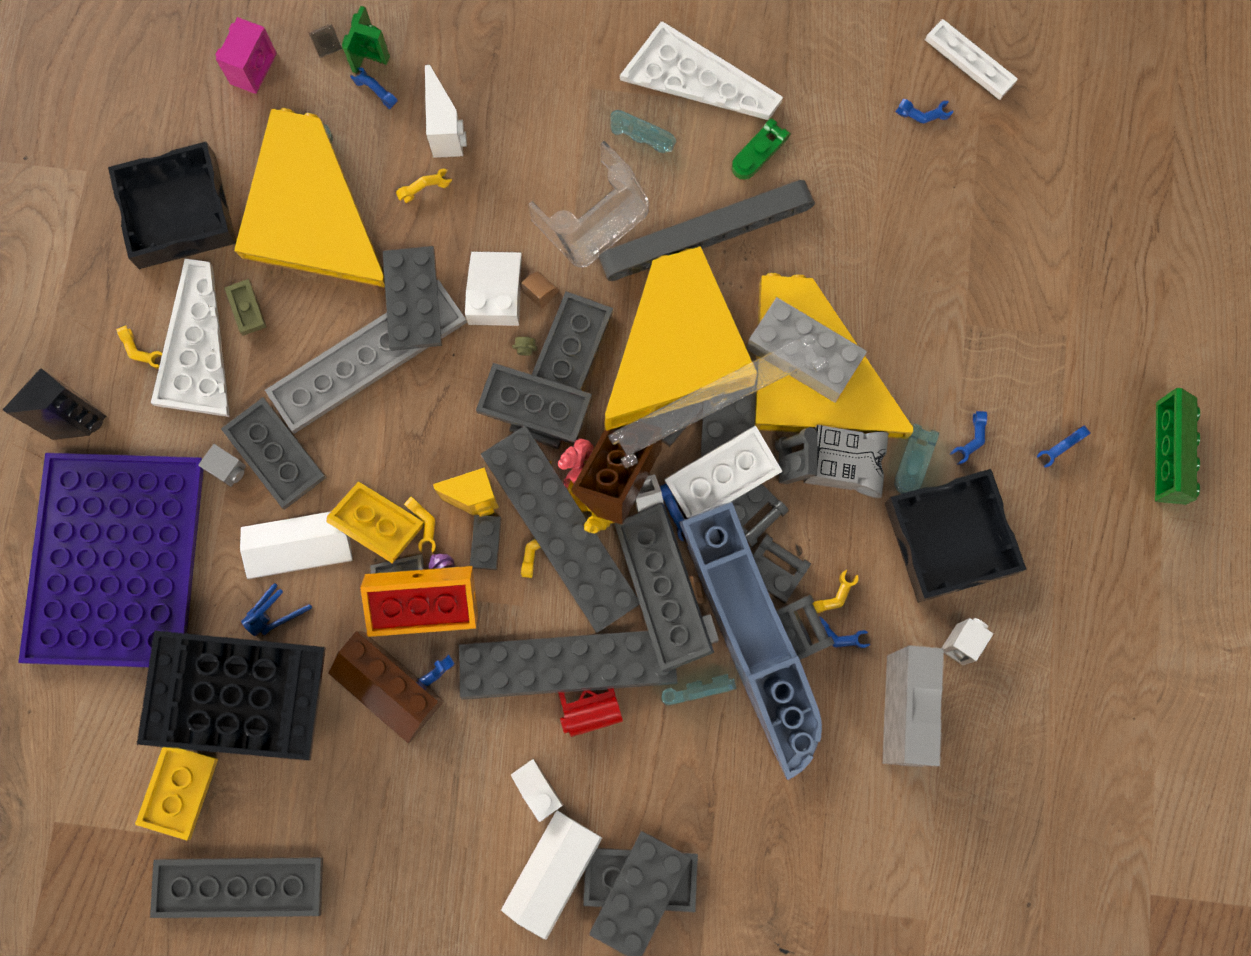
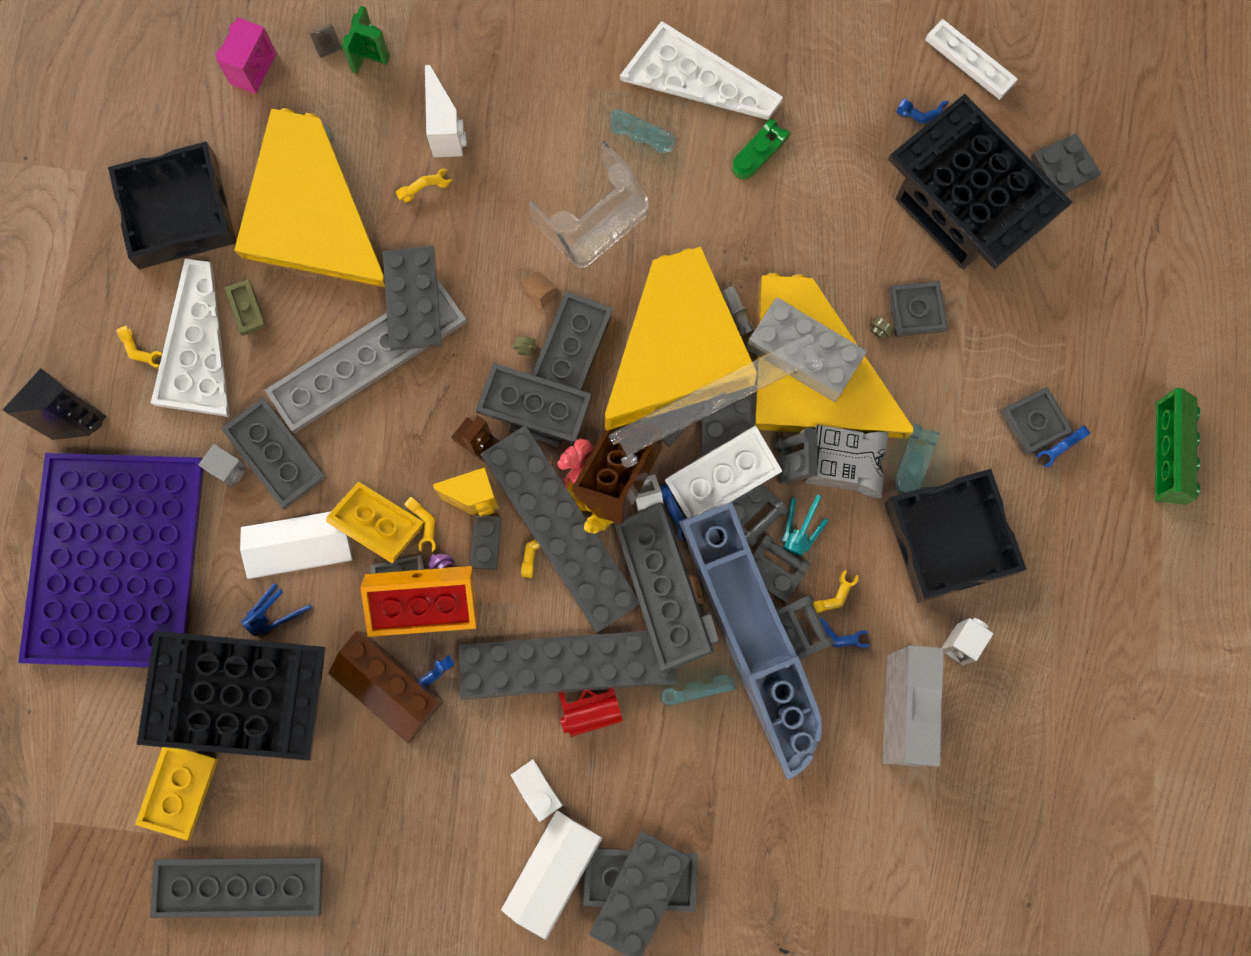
(386, 97): blue arm -> none
(475, 436): none -> reddish brown bracket
(493, 288): white slope -> none
(707, 229): dark grey beam -> none
(738, 312): none -> light grey axle
(797, 541): none -> teal plant
(881, 328): none -> olive plate
(917, 309): none -> dark grey plate
(974, 186): none -> black wedge
(979, 423): blue arm -> none
(1036, 421): none -> dark grey plate
(1066, 163): none -> dark grey plate

